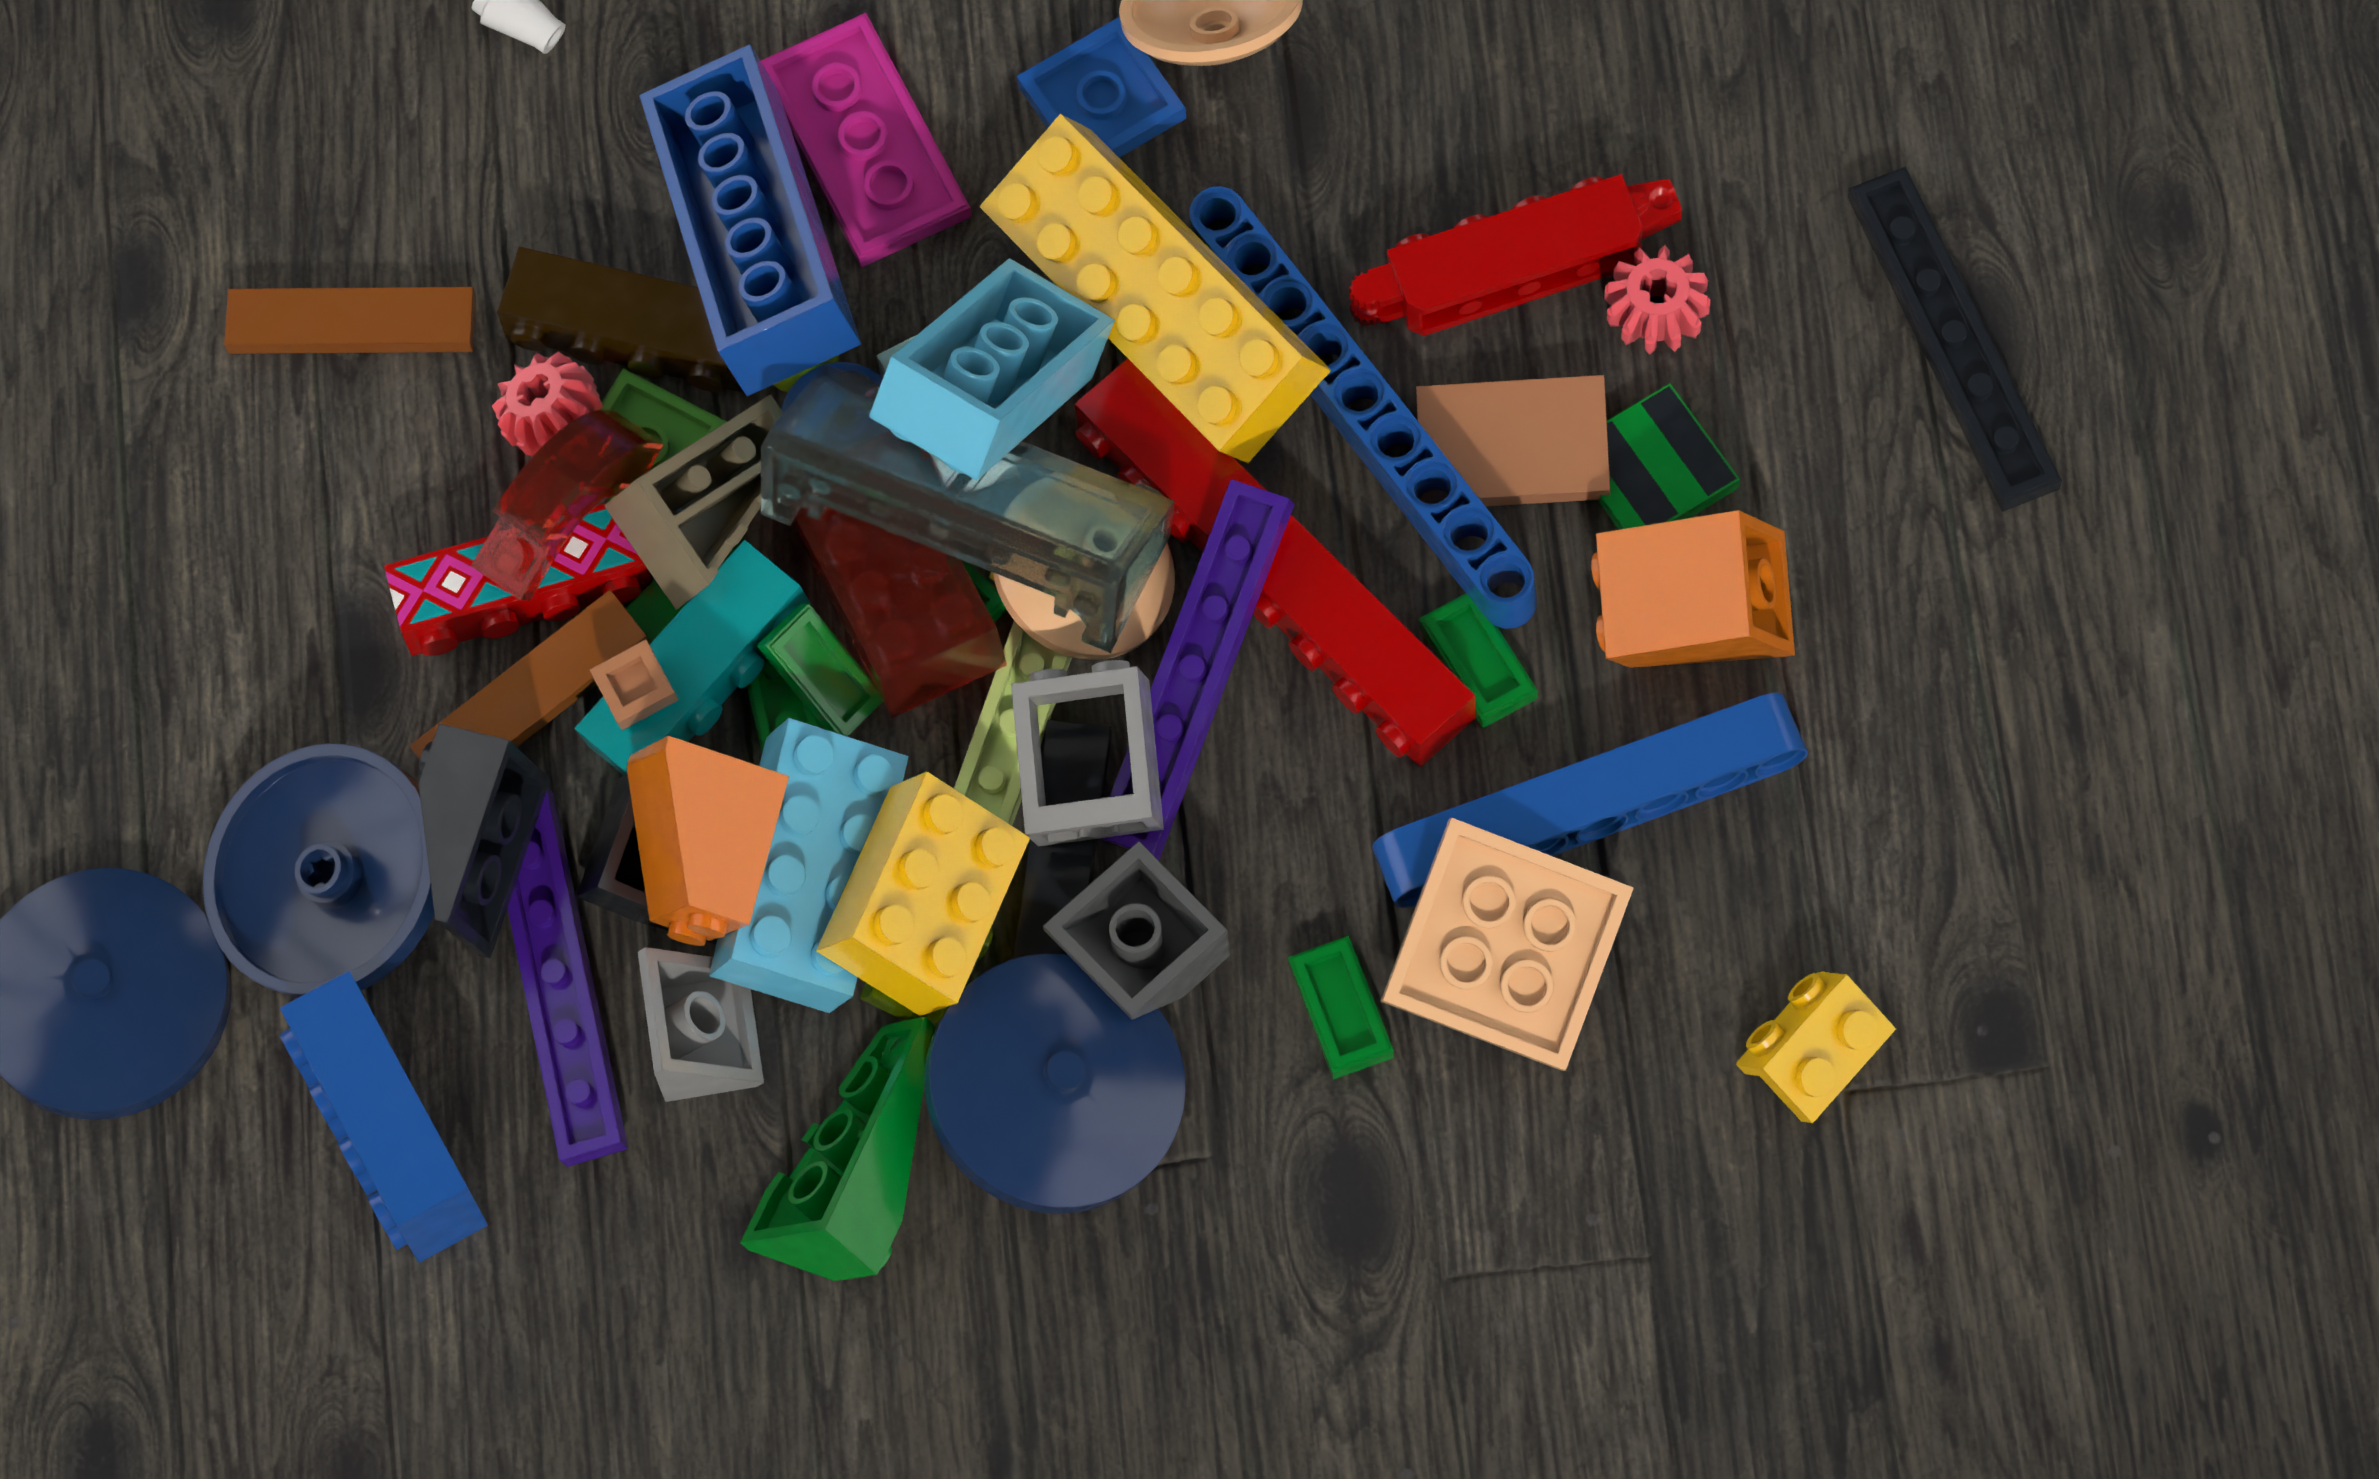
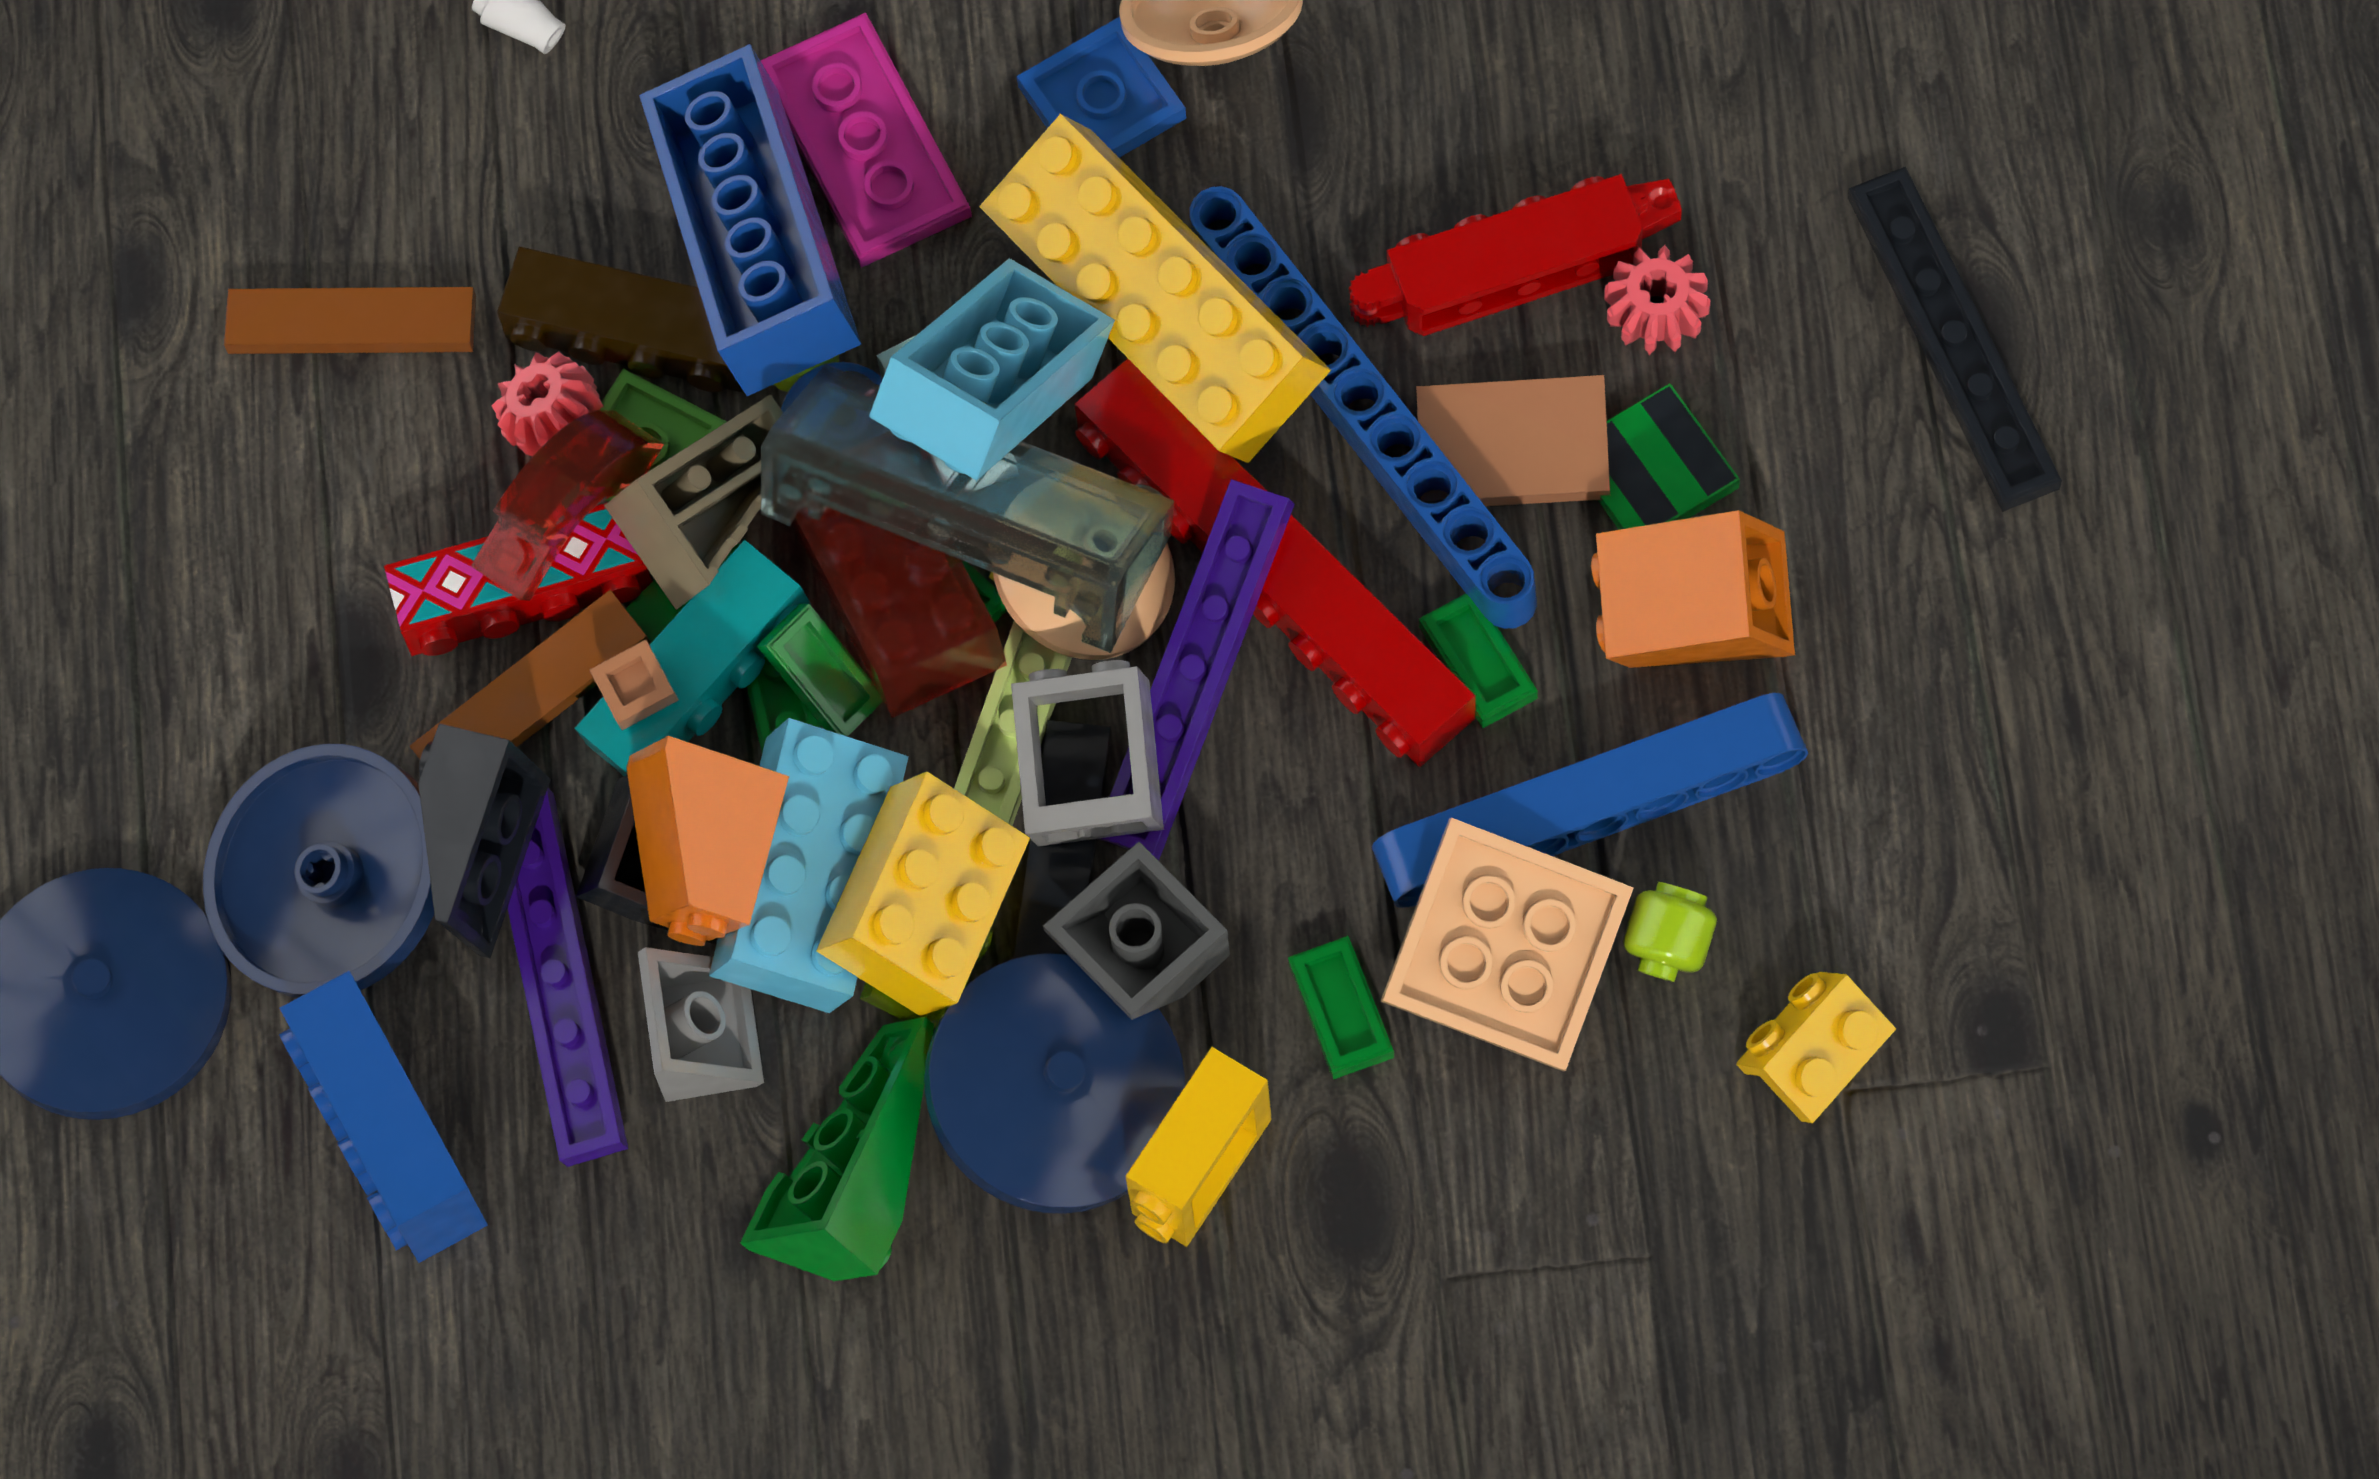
(1198, 1148): none -> yellow window
(1669, 931): none -> lime head

